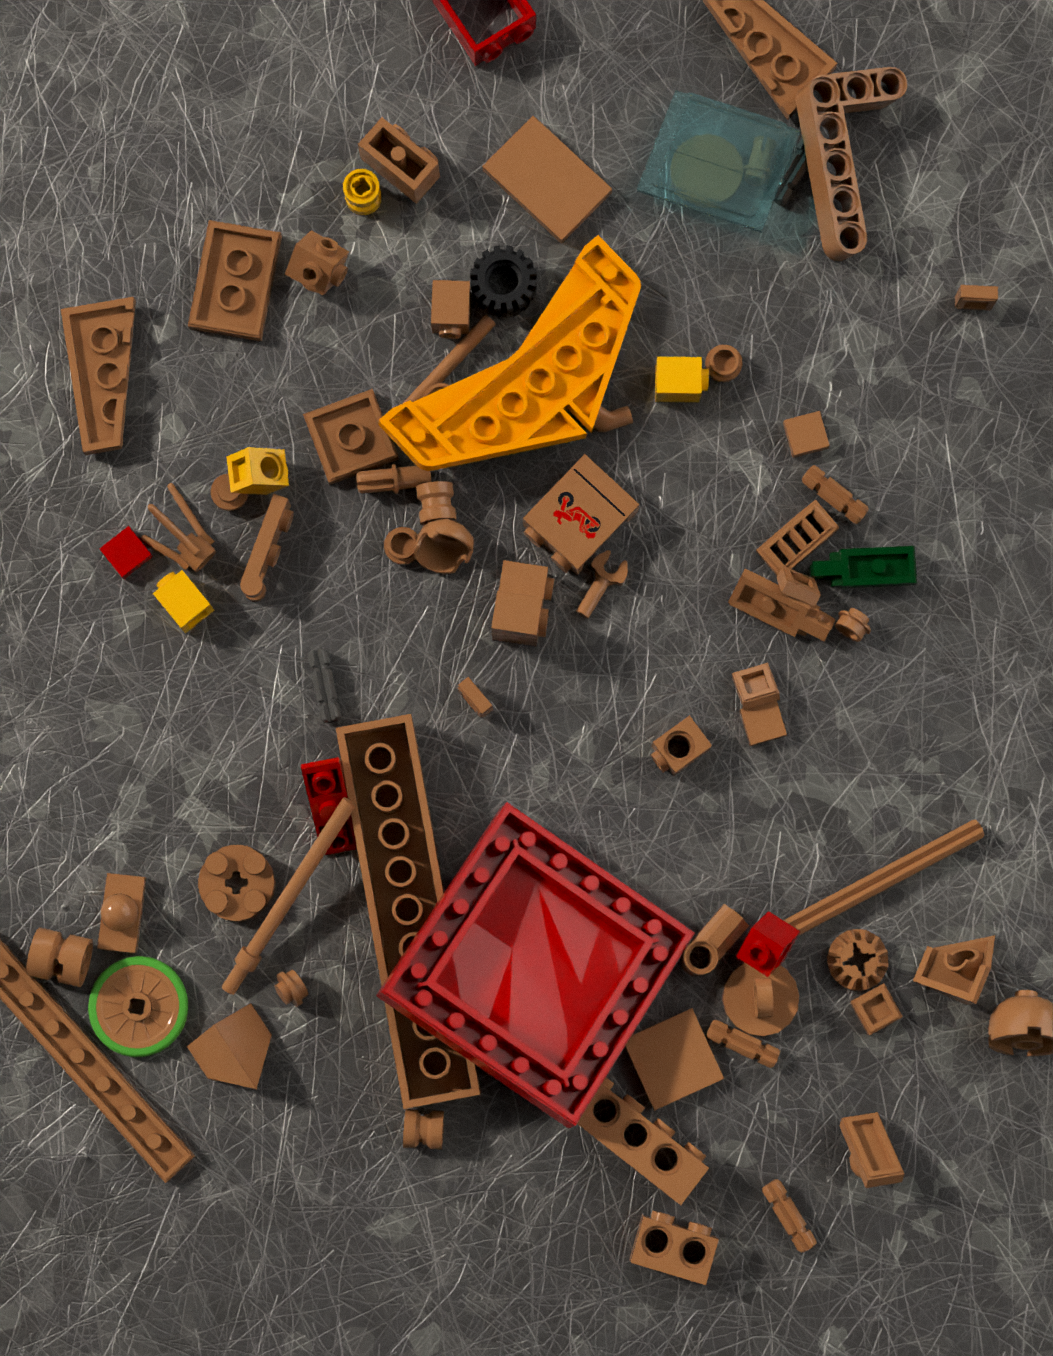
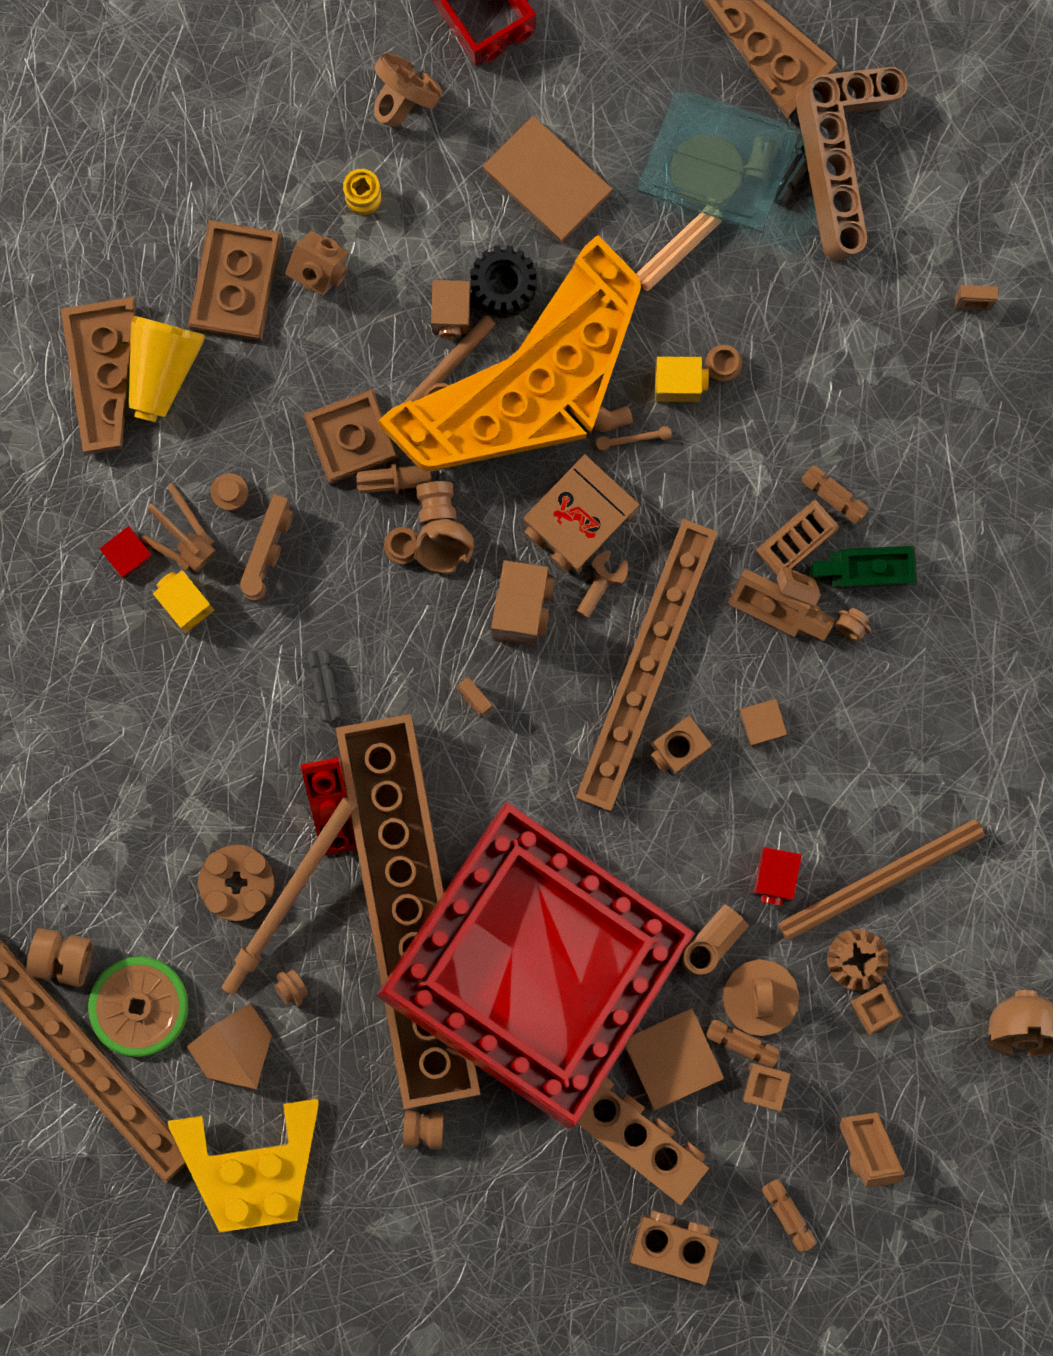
(121, 913): medium nougat tile -> none
(158, 365): none -> yellow cone
(252, 1184): none -> yellow wing
(257, 471): yellow brick -> none
(399, 160): medium nougat brick -> none
(403, 88): none -> medium nougat tile
(603, 443): none -> medium nougat hinge
(646, 665): none -> medium nougat plate
(676, 250): none -> light nougat axle
(755, 686): medium nougat tile -> none
(766, 1087): none -> medium nougat panel
(768, 944): red brick -> none
(776, 876): none -> red brick
(806, 434): medium nougat tile -> none
(957, 969): medium nougat slope -> none

